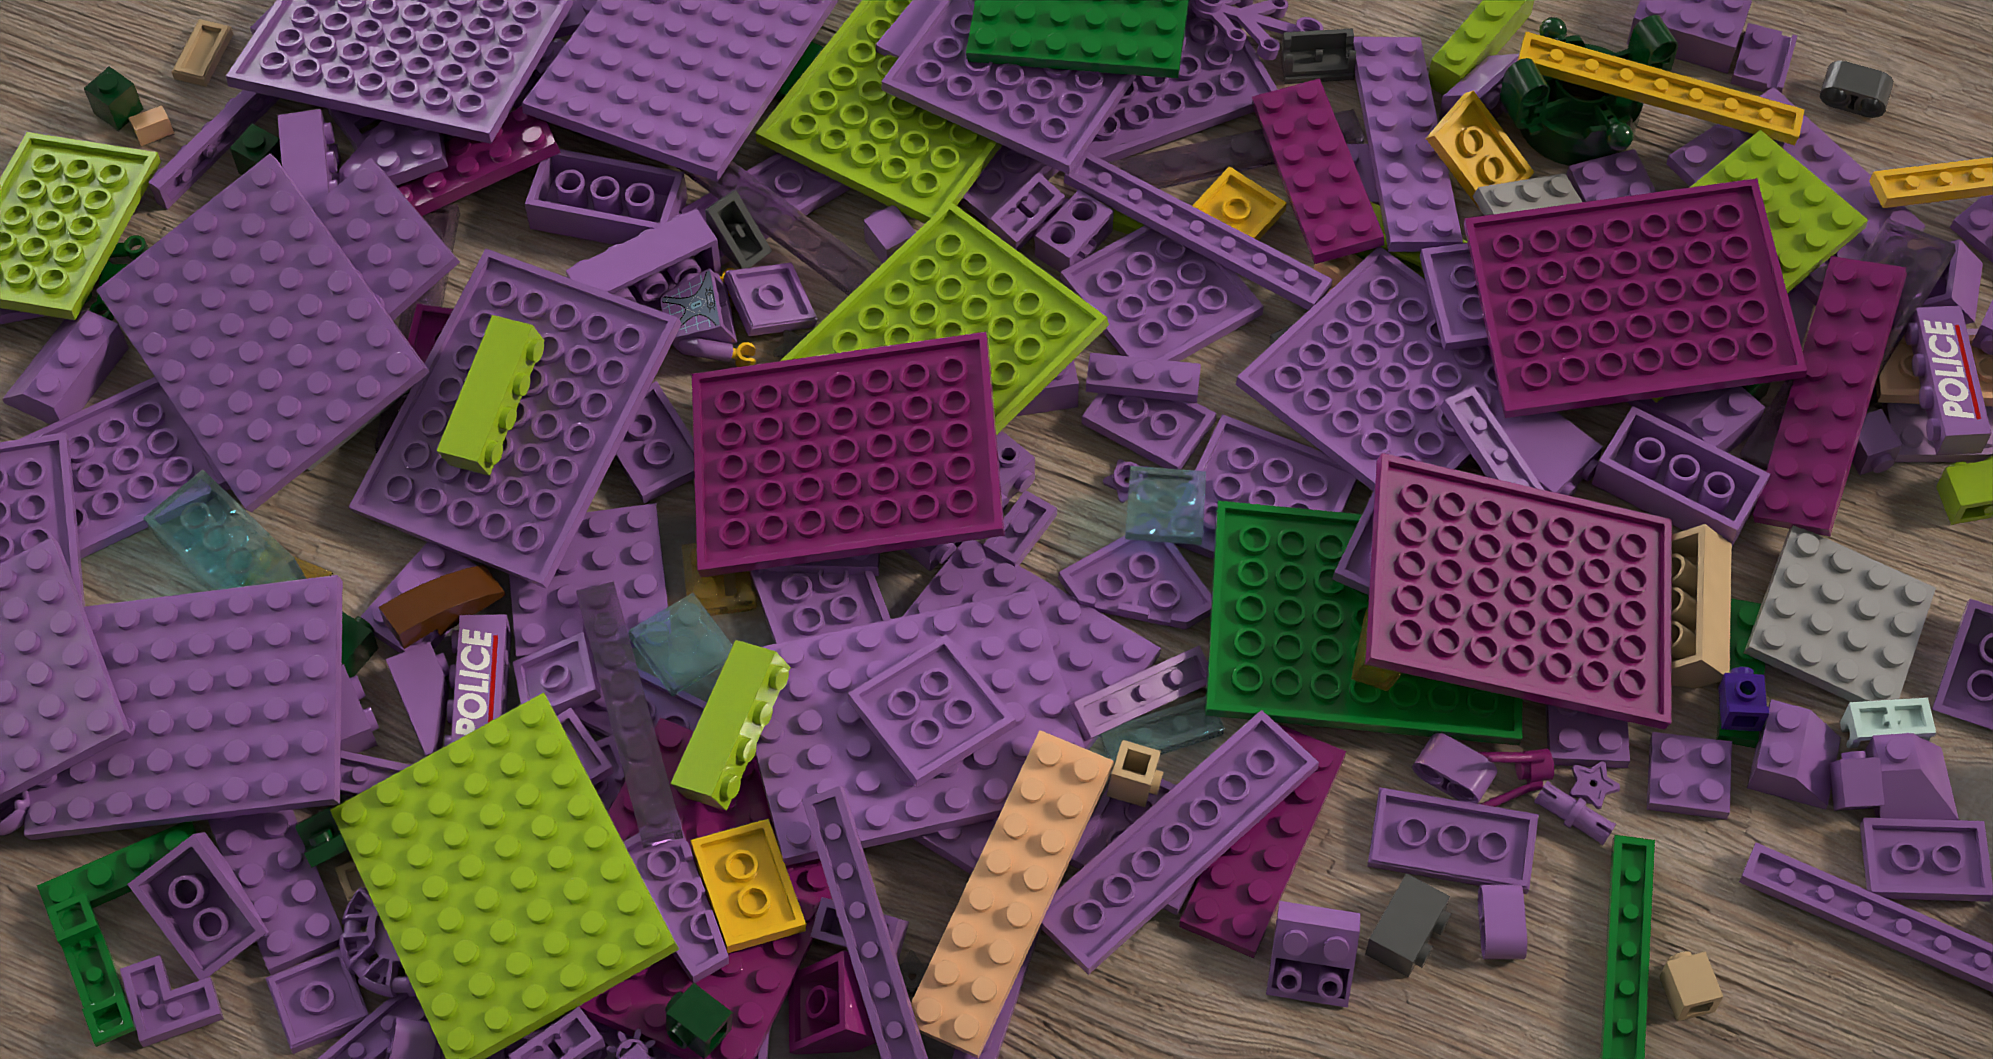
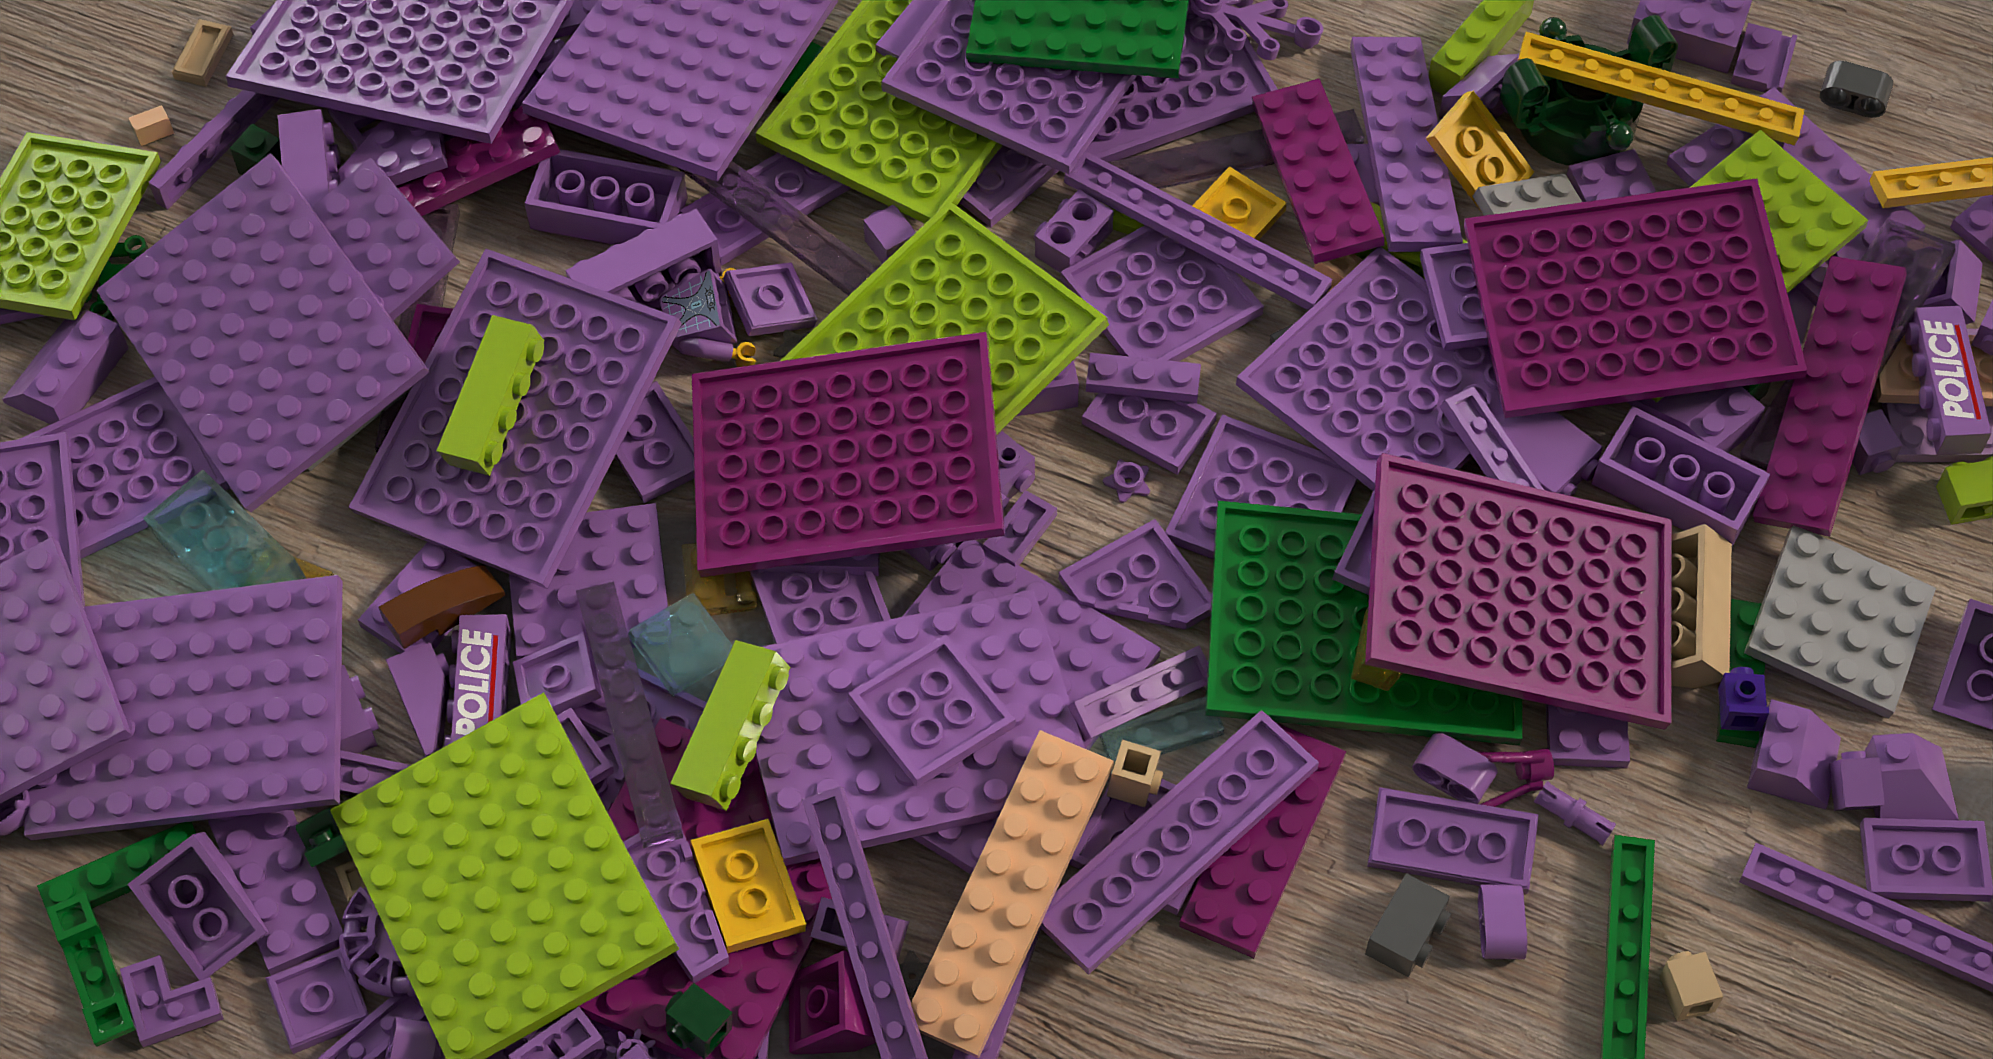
(113, 98): dark green brick -> none
(357, 643): dark green brick -> none
(736, 231): dark grey slope -> none
(1026, 211): medium lavender brick -> none
(1165, 505): clear light blue plate -> none
(1313, 954): medium lavender slope -> none
(1318, 55): dark grey hinge -> none
(1591, 794): medium lavender plate -> none
(1689, 775): medium lavender plate -> none
(1887, 717): light aqua hinge -> none

